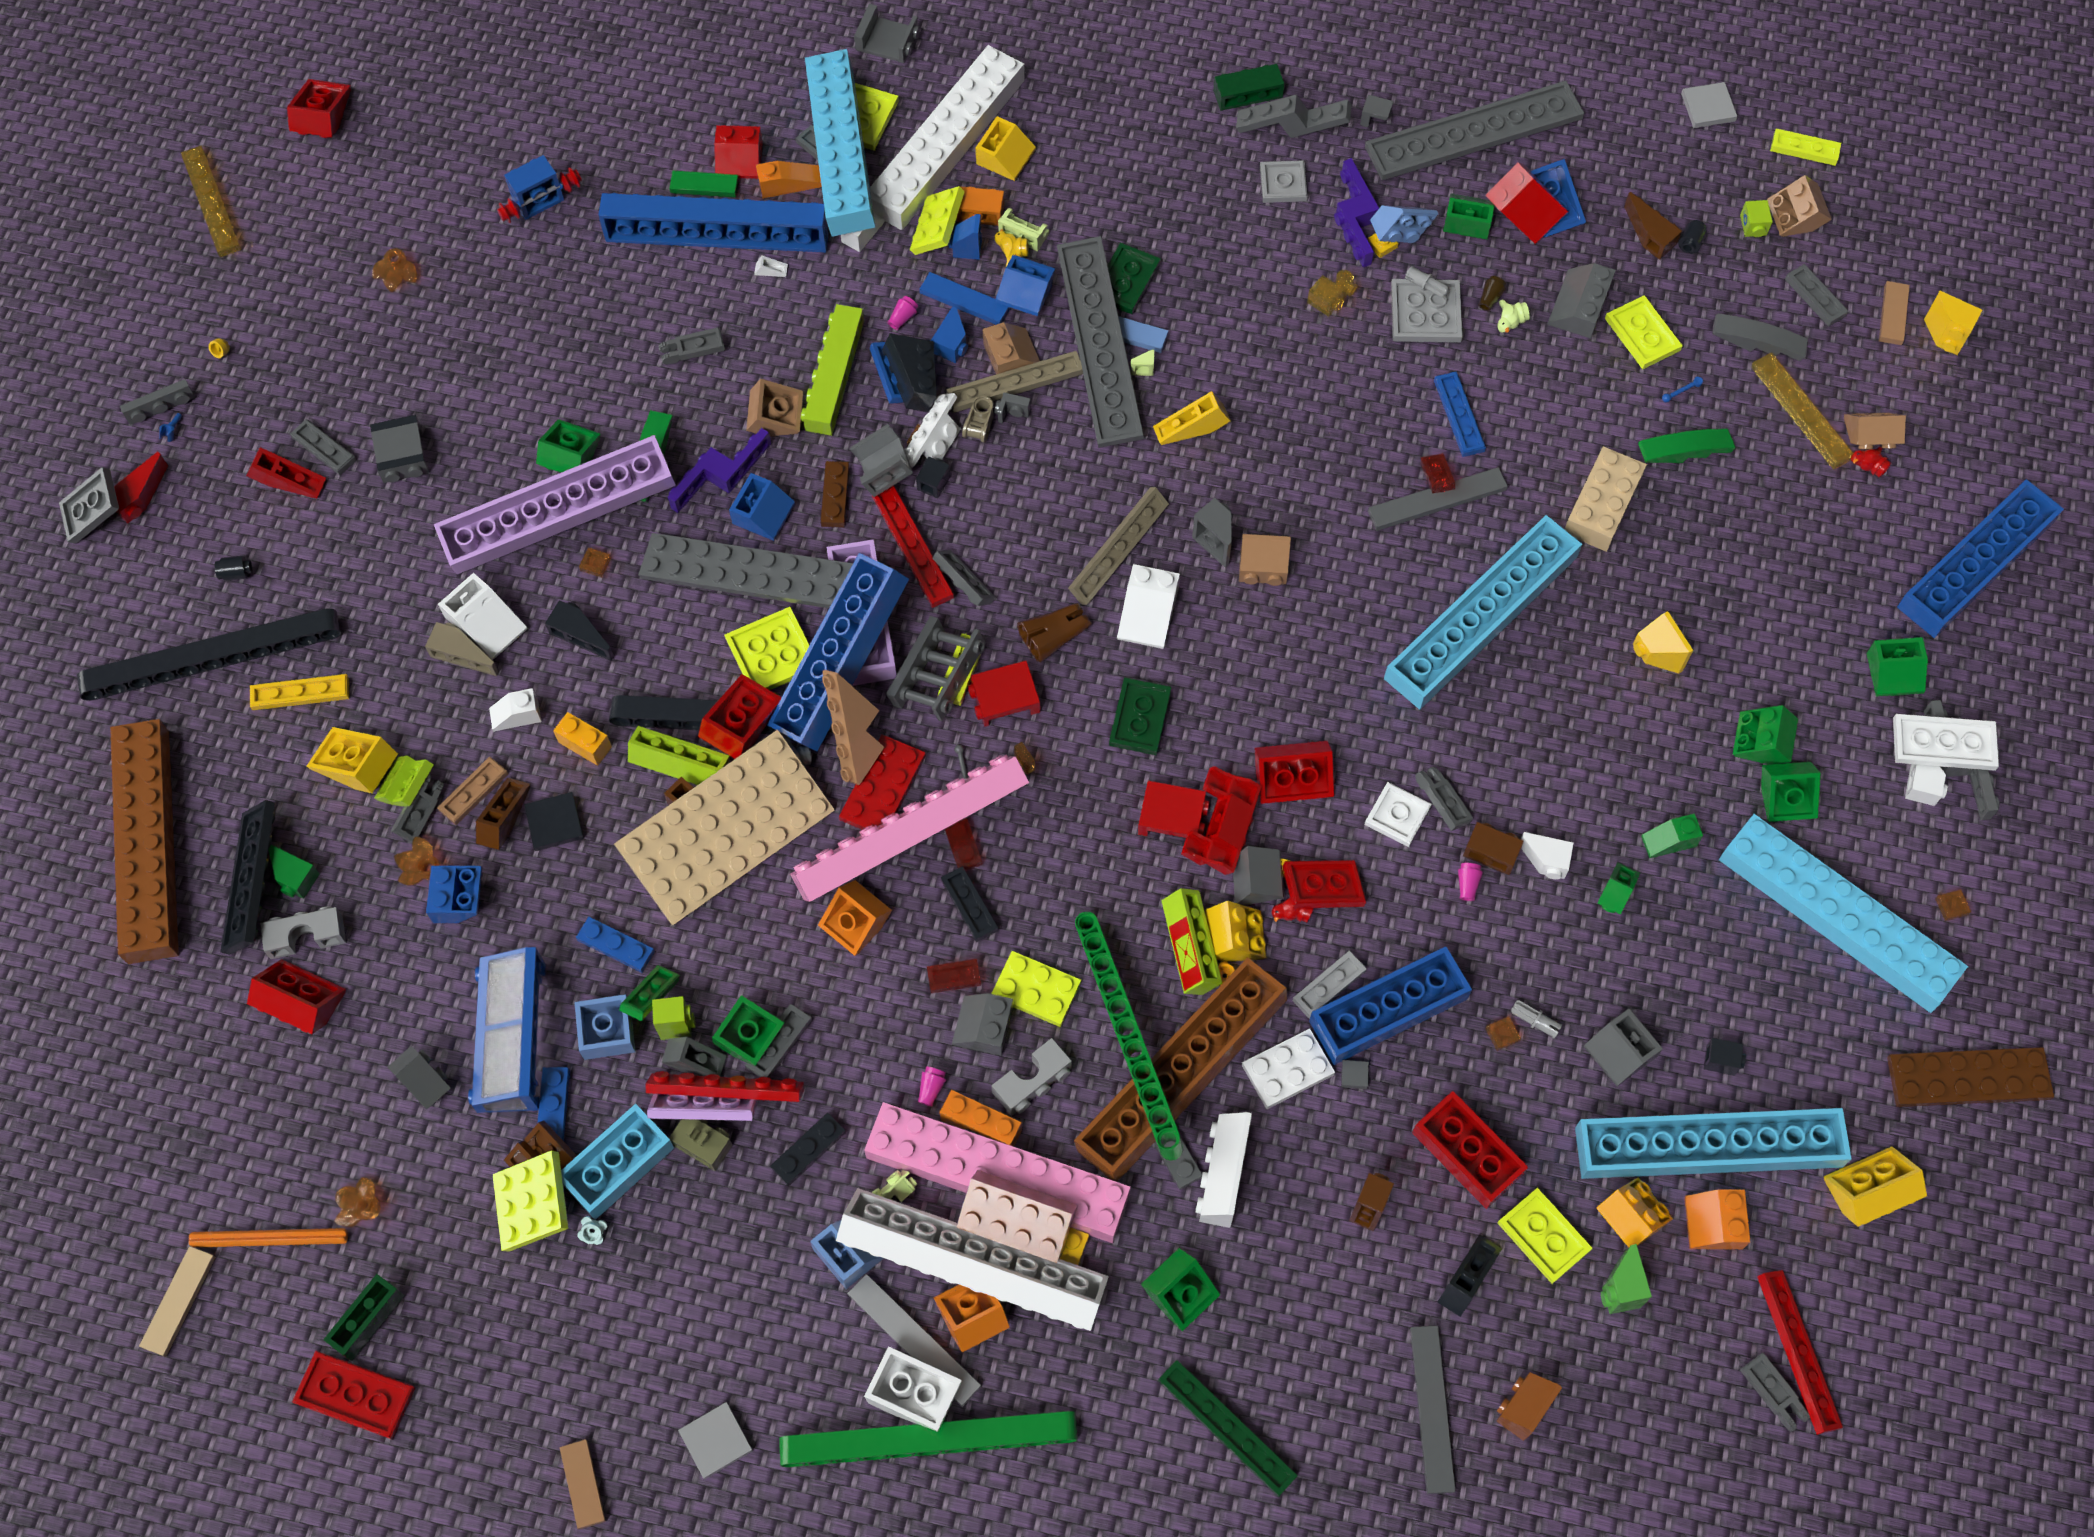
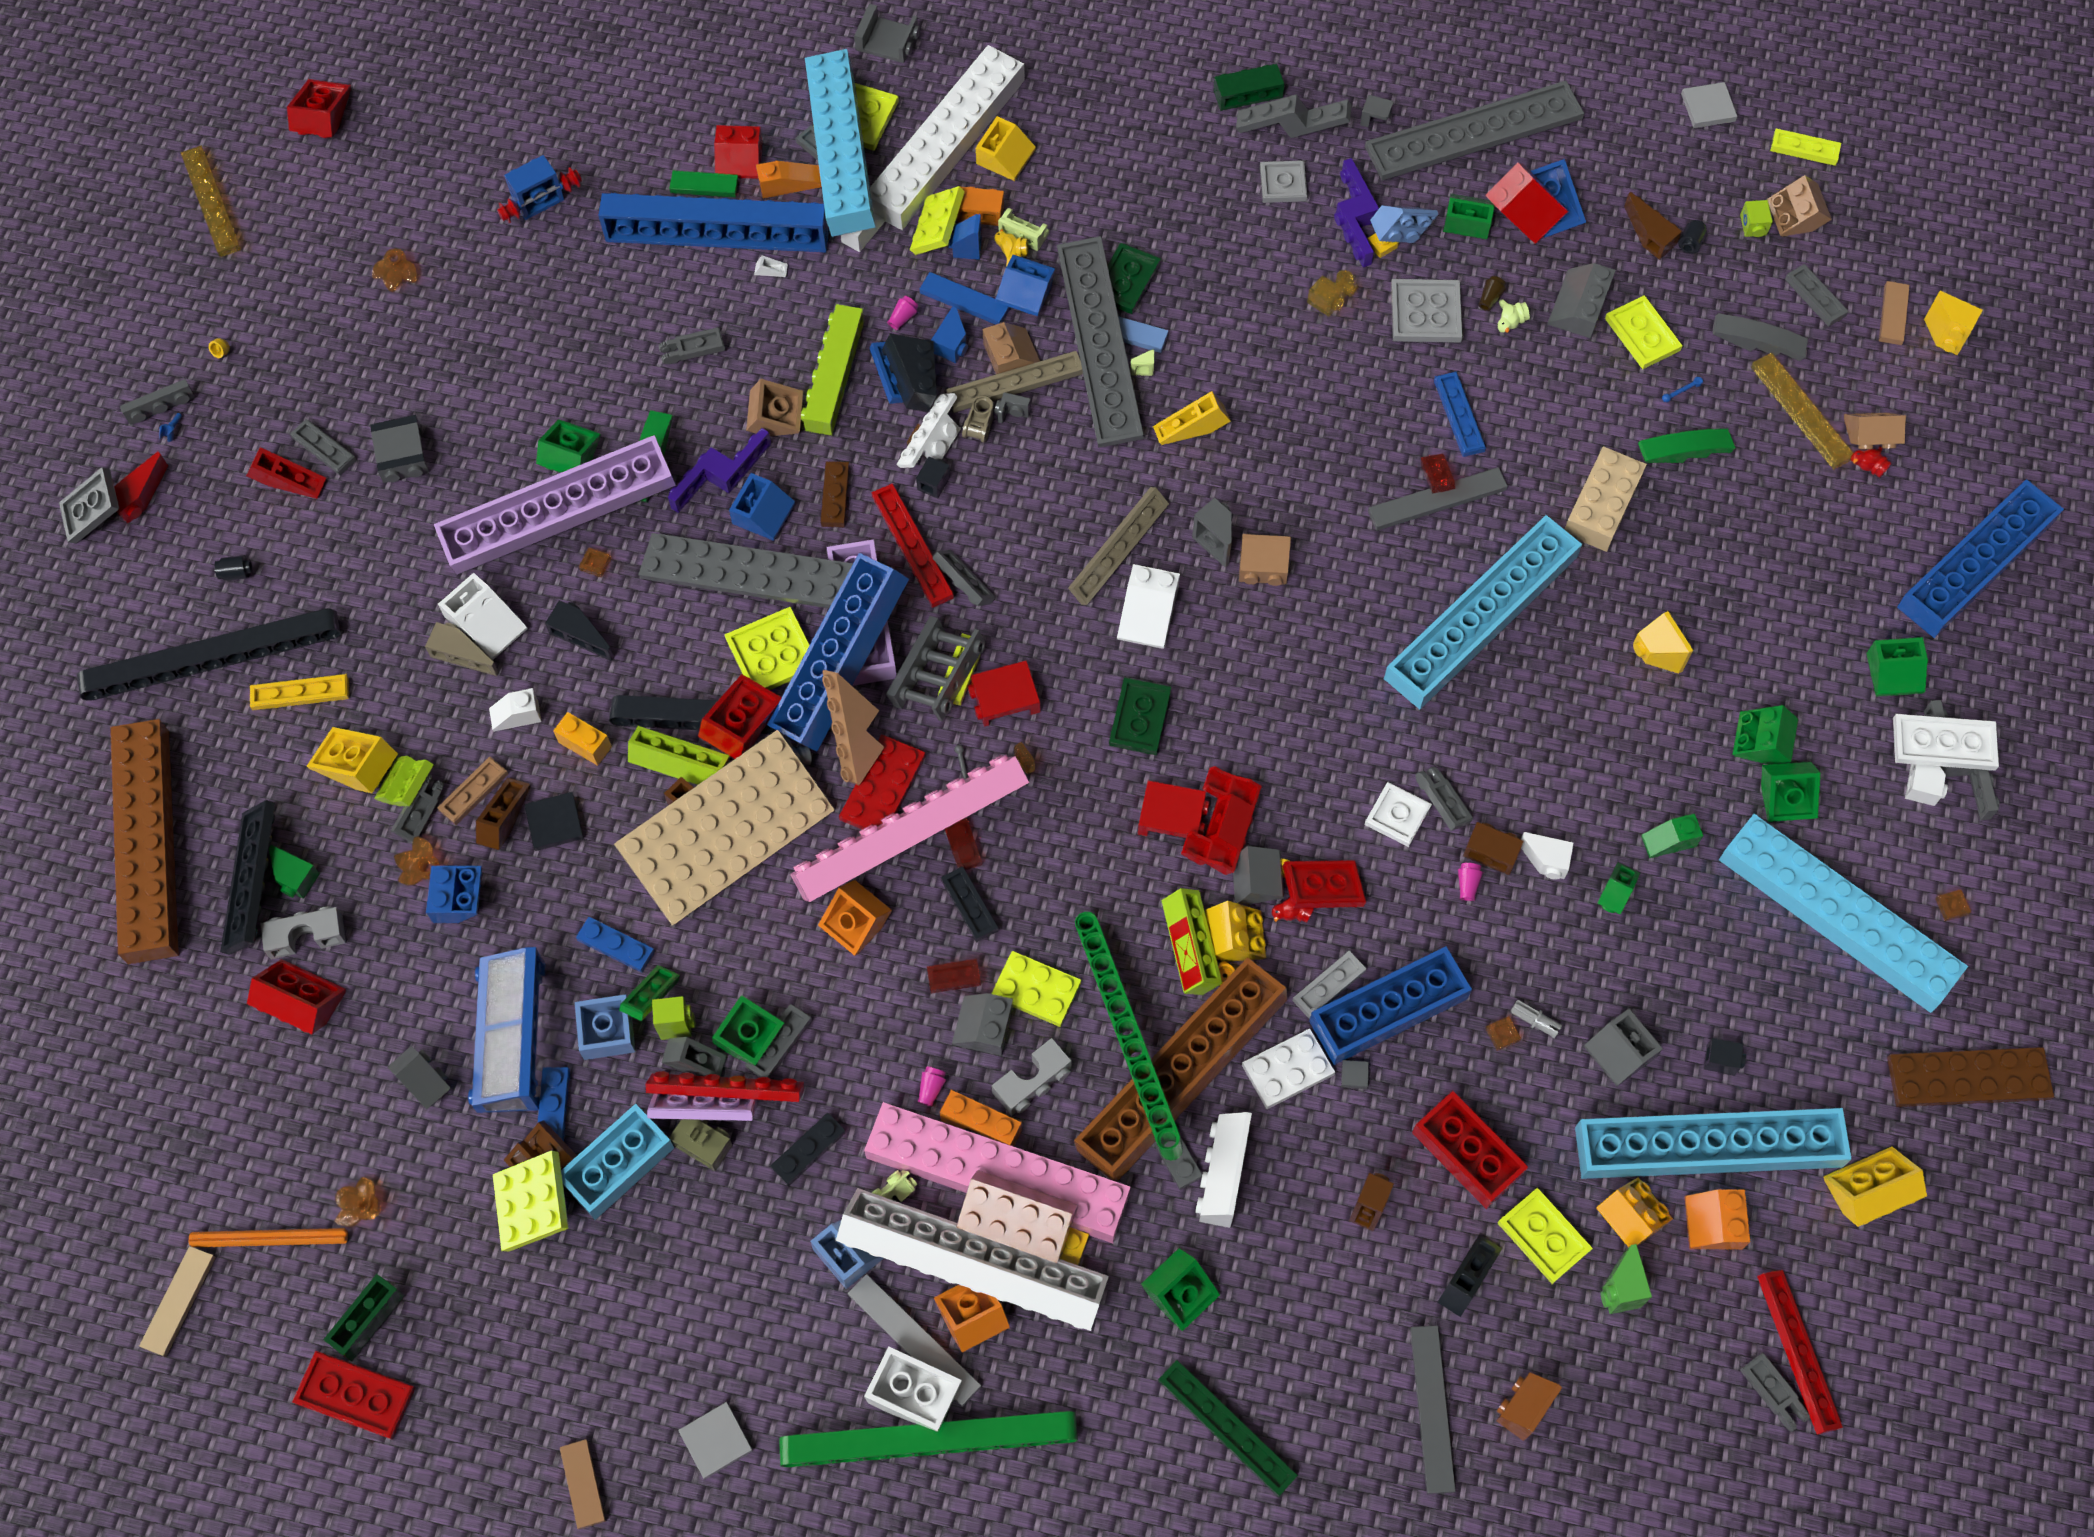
(592, 1237): light aqua plate -> none
(882, 460): dark grey panel -> none
(1052, 630): reddish brown piece -> none
(1294, 772): red slope -> none
(1426, 282): light grey axle -> none

